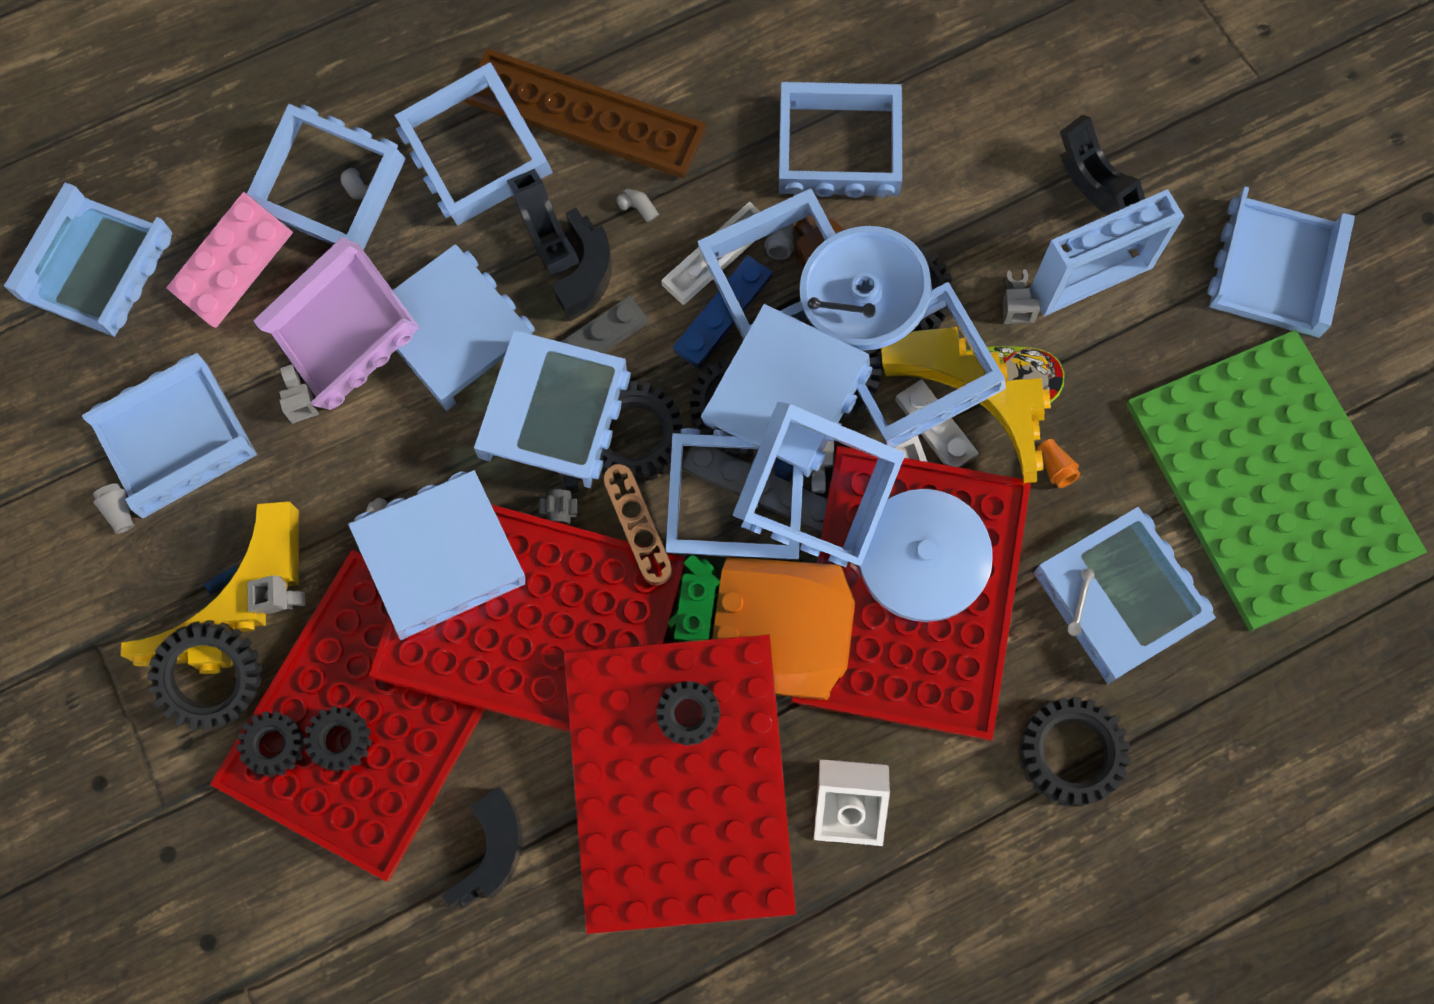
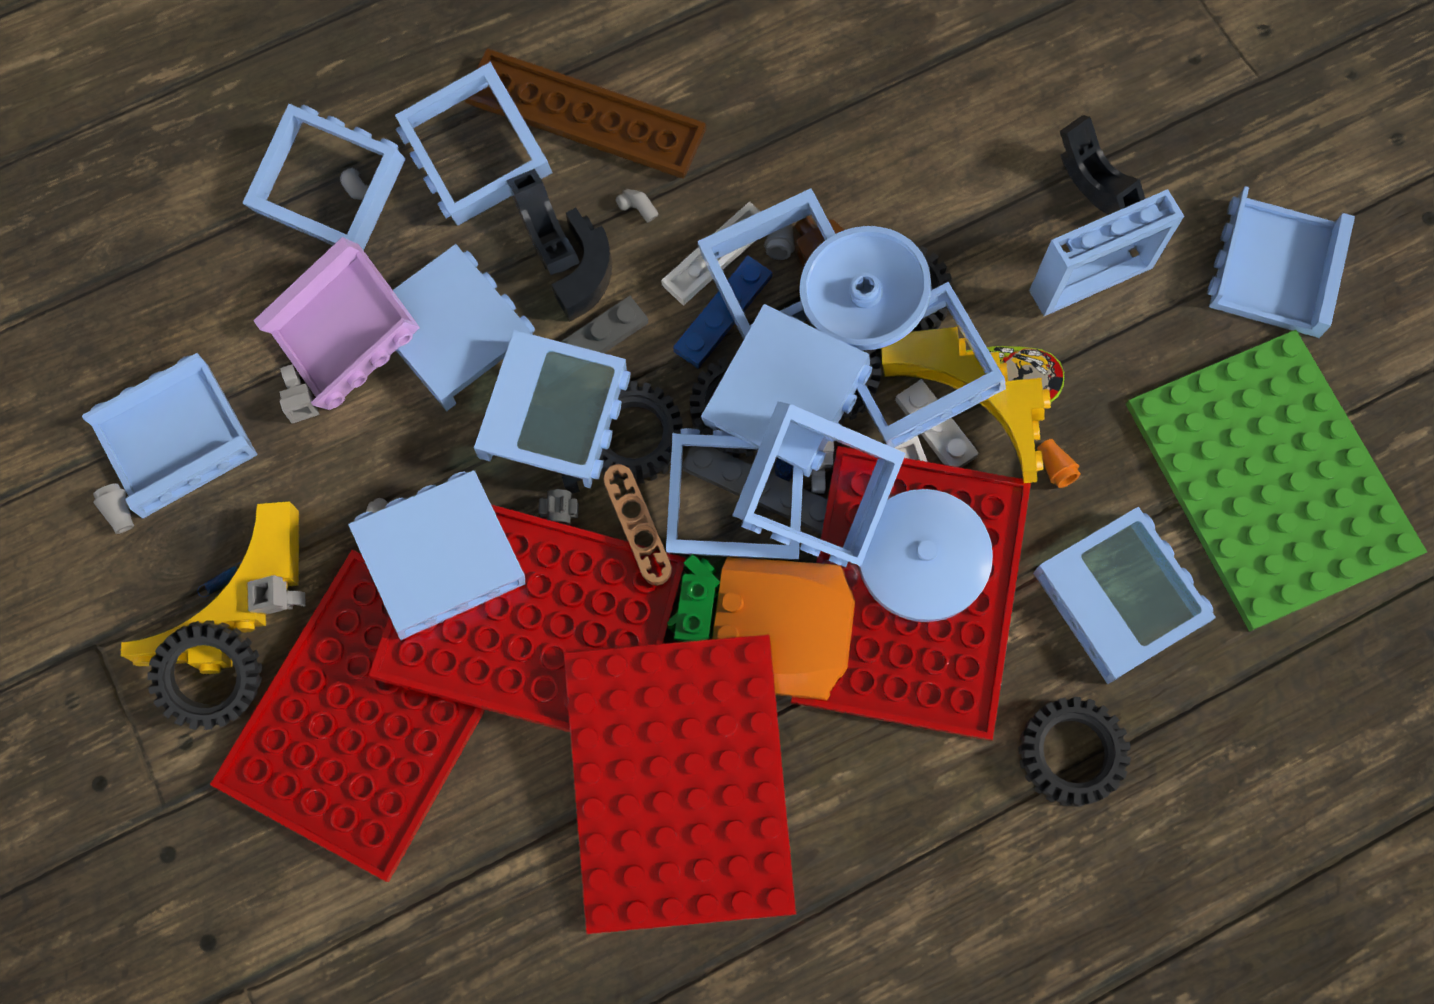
(88, 261): panel -> none
(229, 260): bright pink plate -> none
(256, 730): black tyre -> none
(317, 739): black tyre -> none
(502, 852): black arch -> none
(678, 732): black tyre -> none
(841, 97): light blue window -> none
(851, 802): white slope -> none
(868, 309): black hinge -> none
(1017, 301): light grey piece -> none
(1075, 628): light grey hinge -> none

